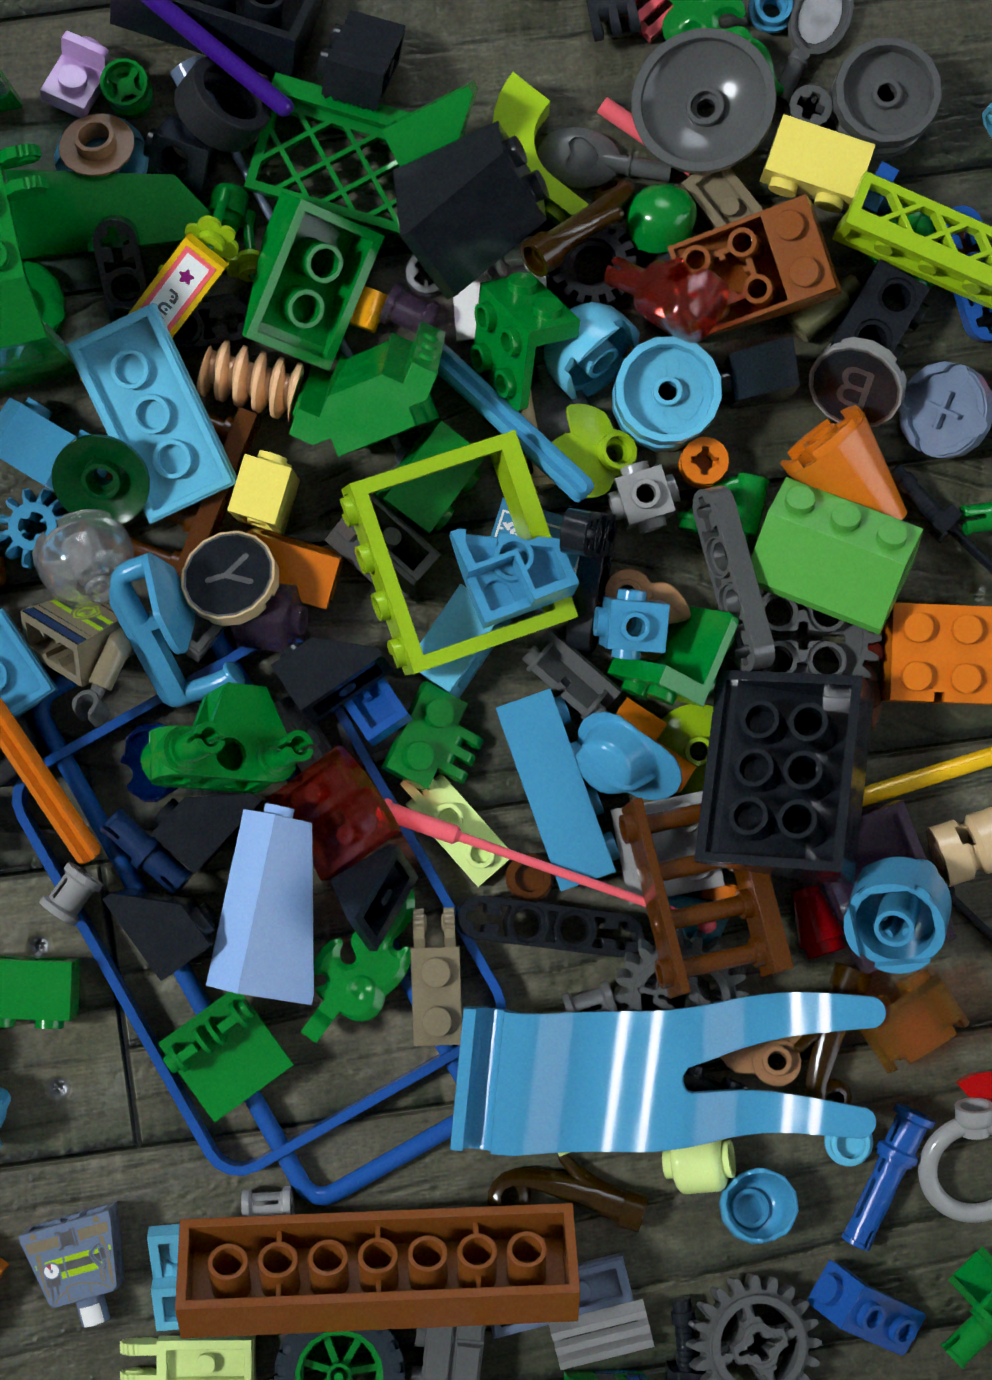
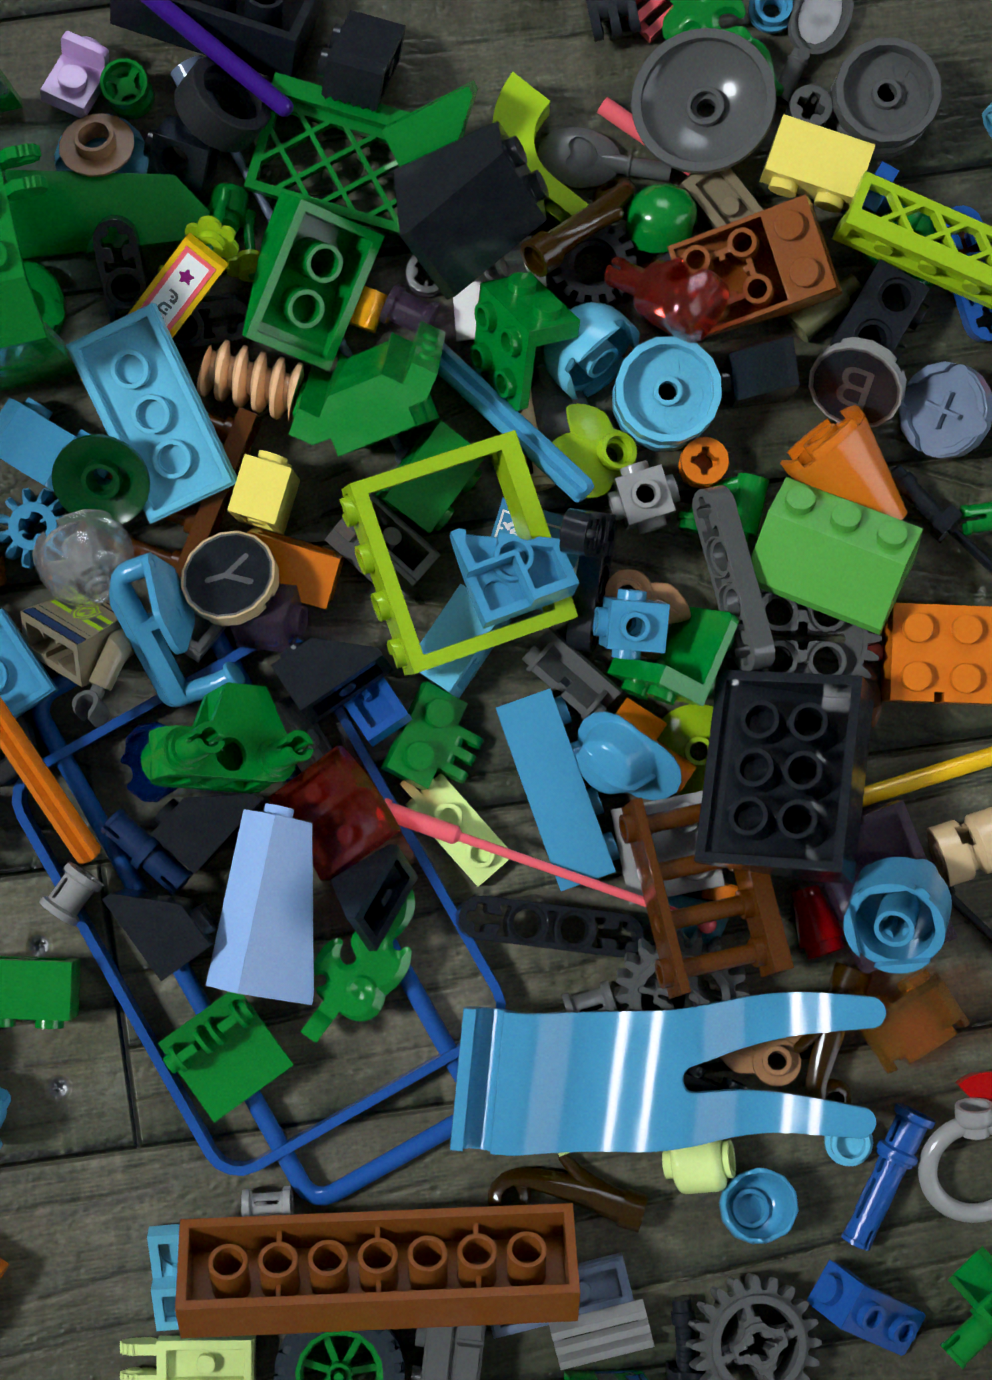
(78, 1259): sand blue torso -> none
(436, 984): dark tan hinge -> none
(527, 882): reddish brown tile -> none

